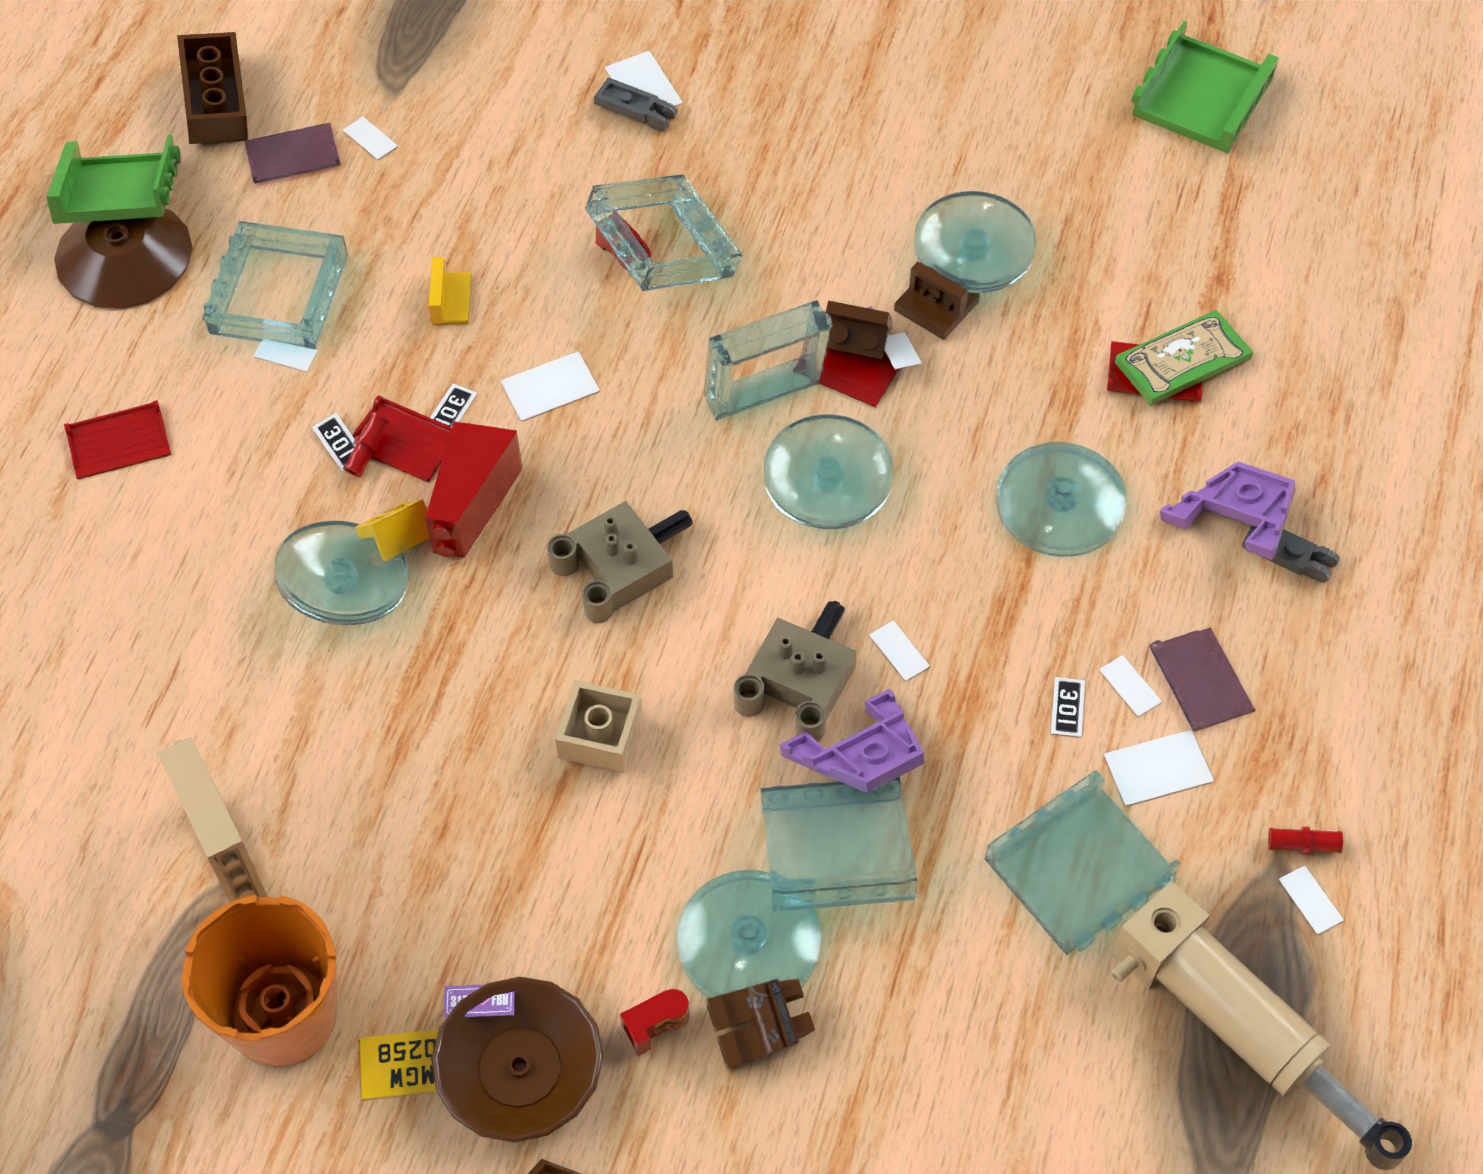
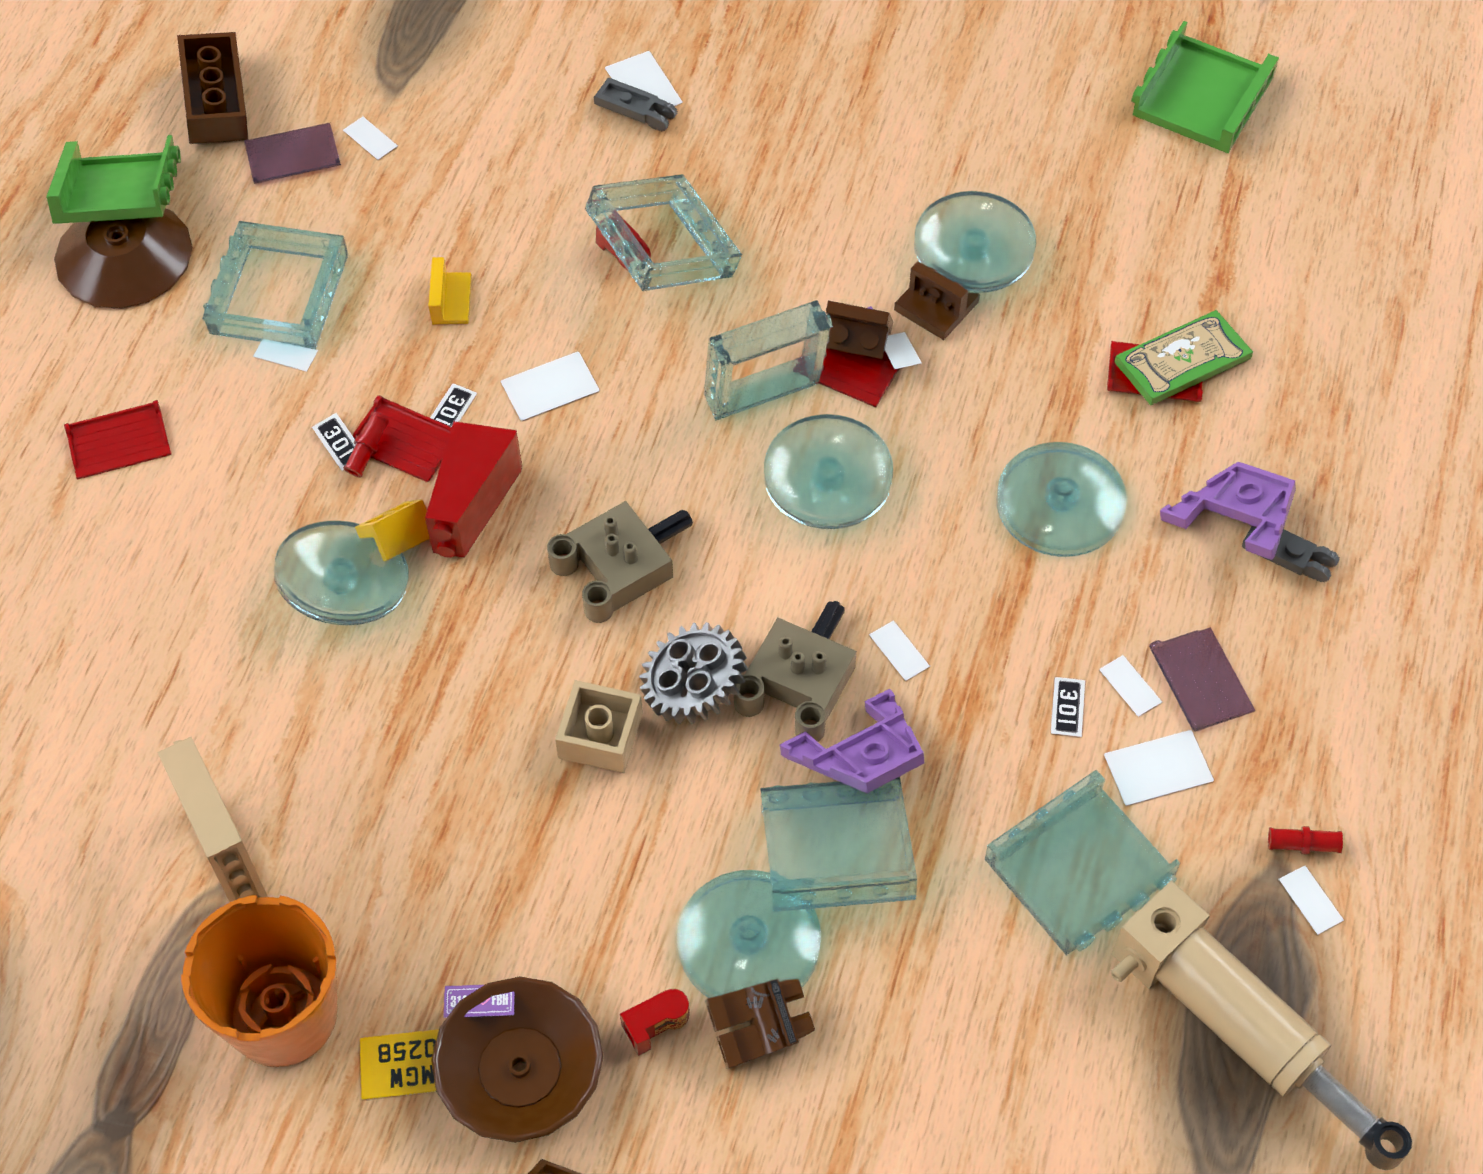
(693, 673): none -> flat silver gear

